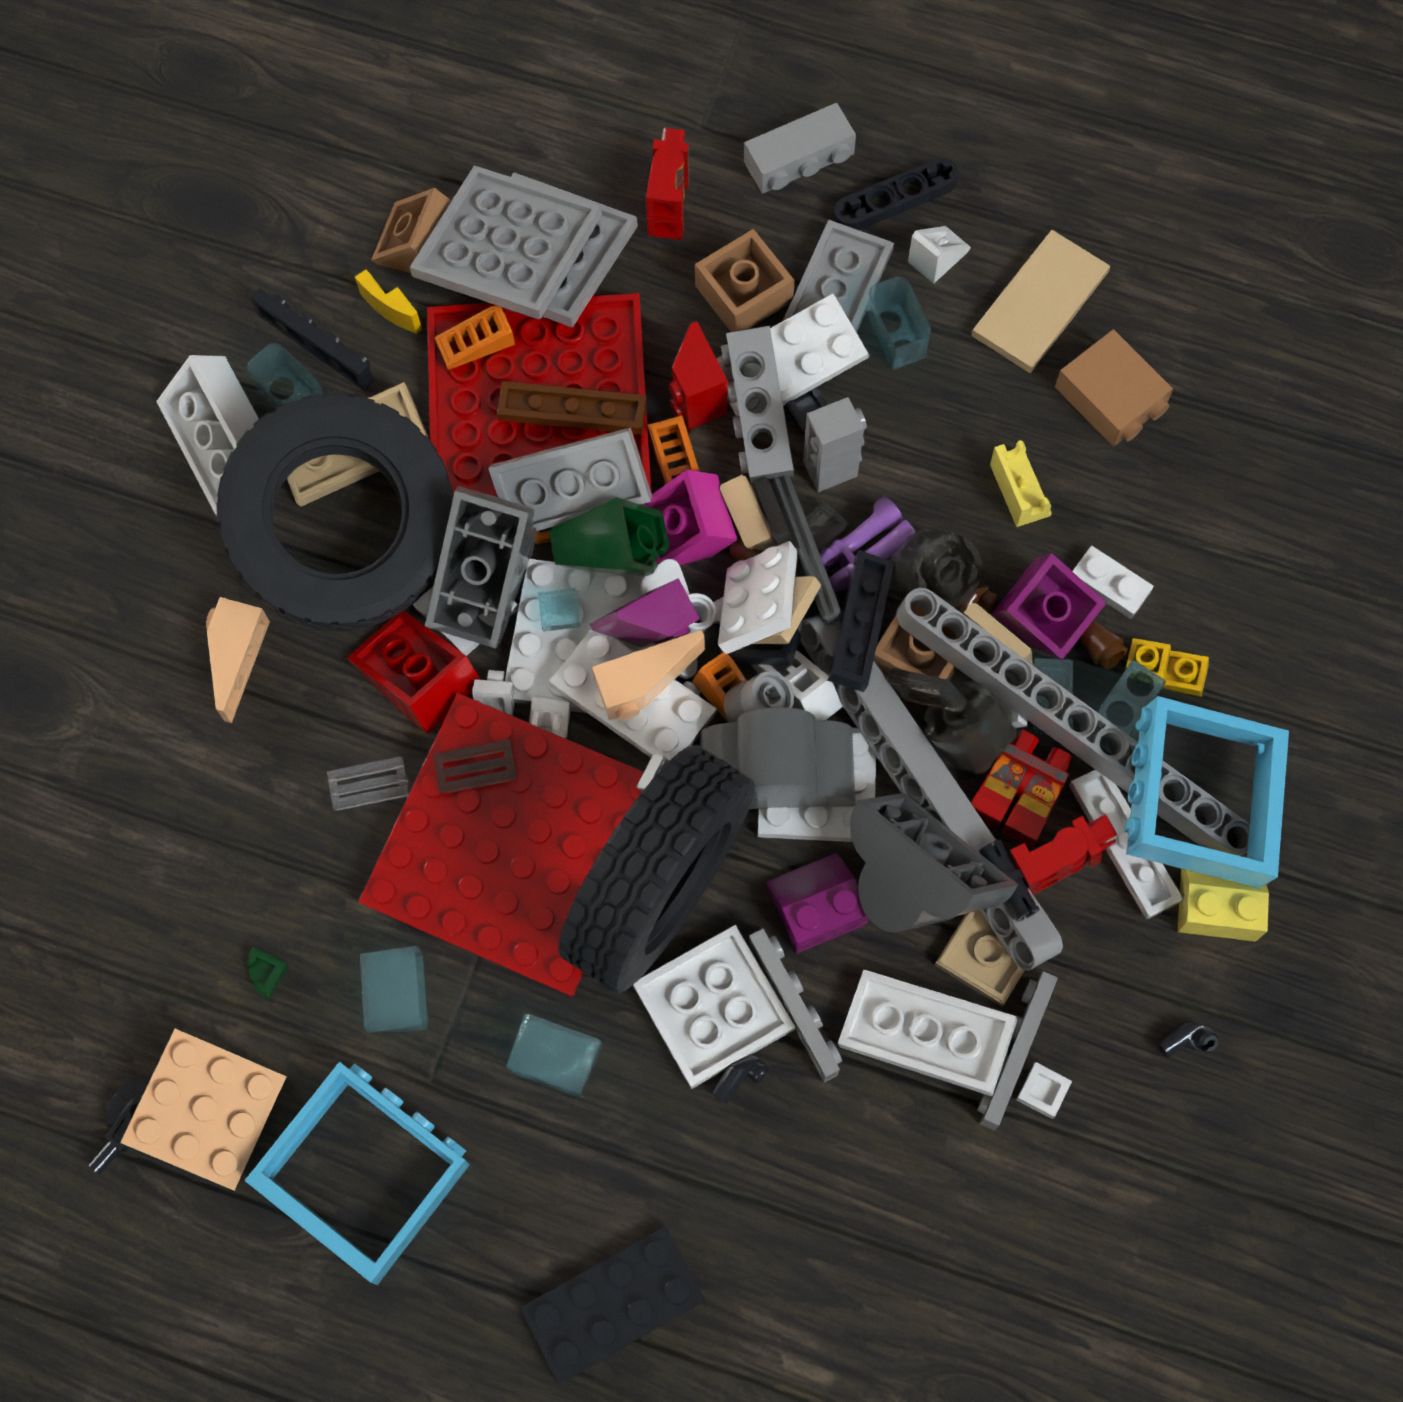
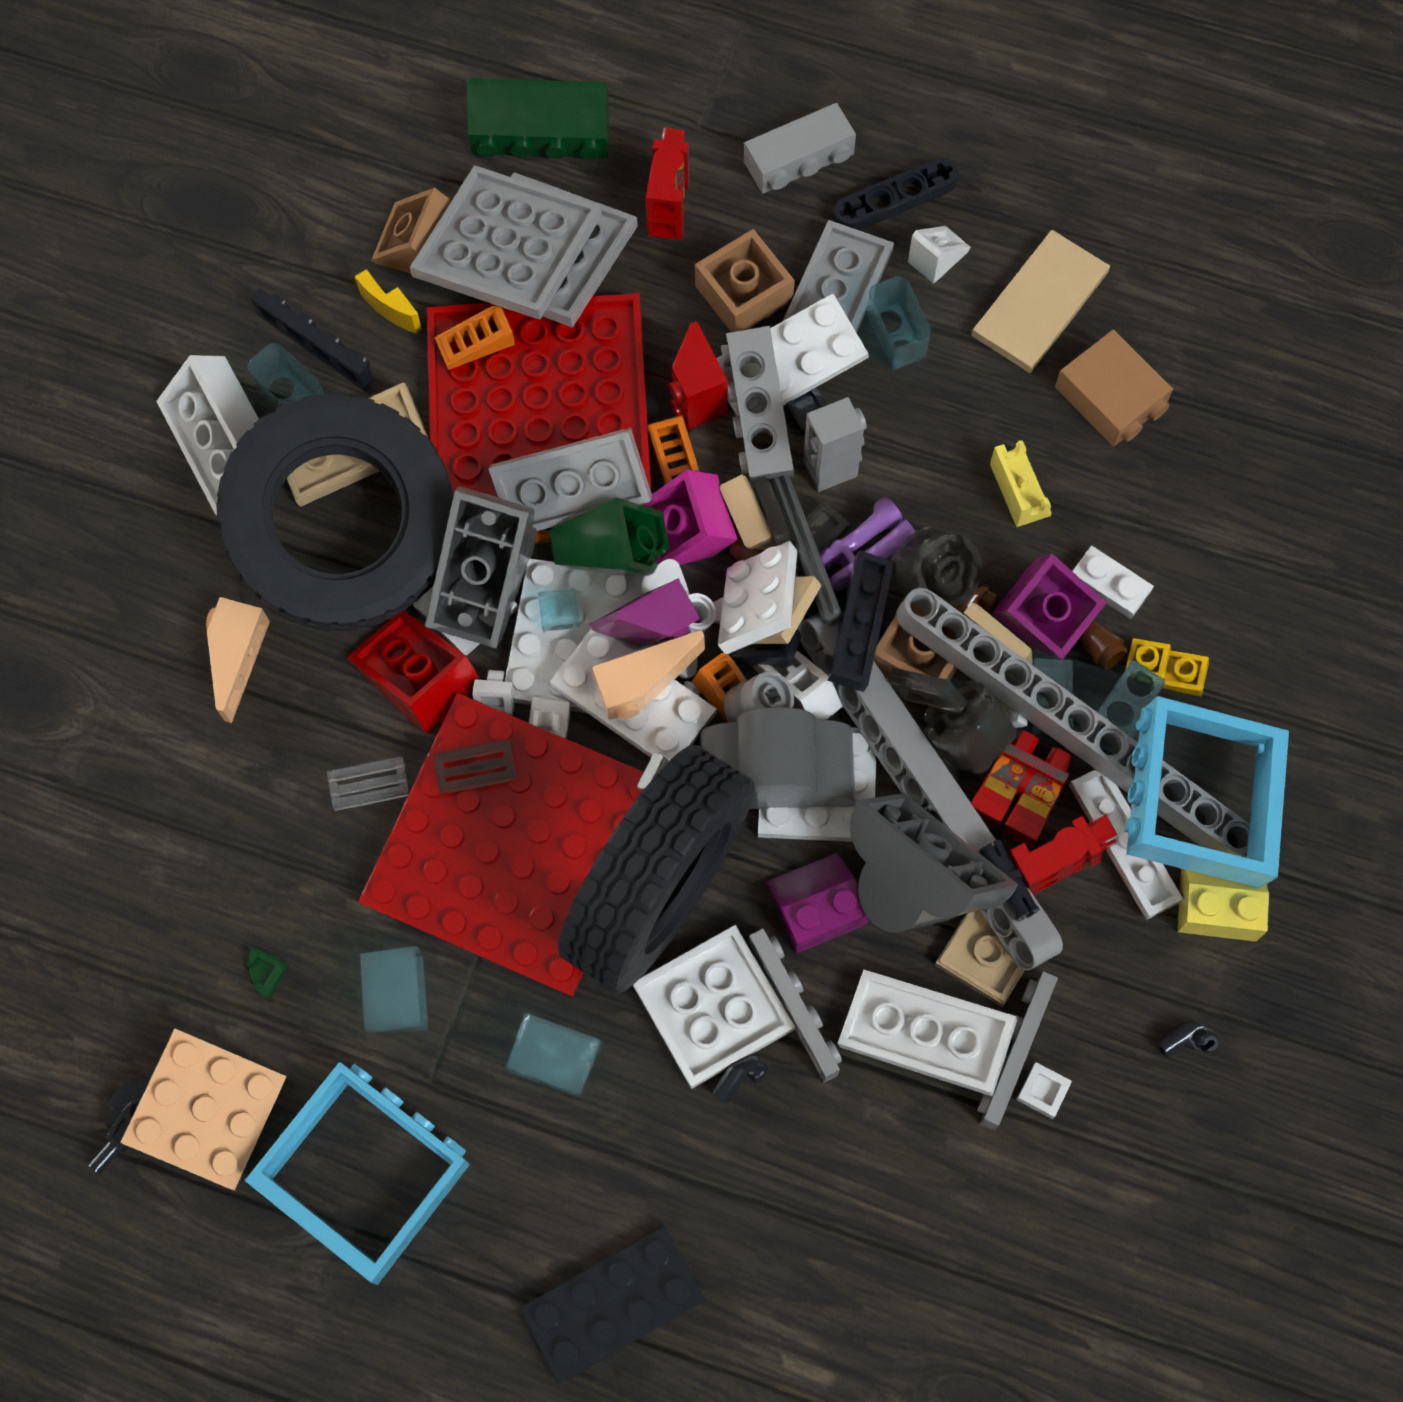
(538, 118): none -> dark green slope
(571, 407): reddish brown plate -> none

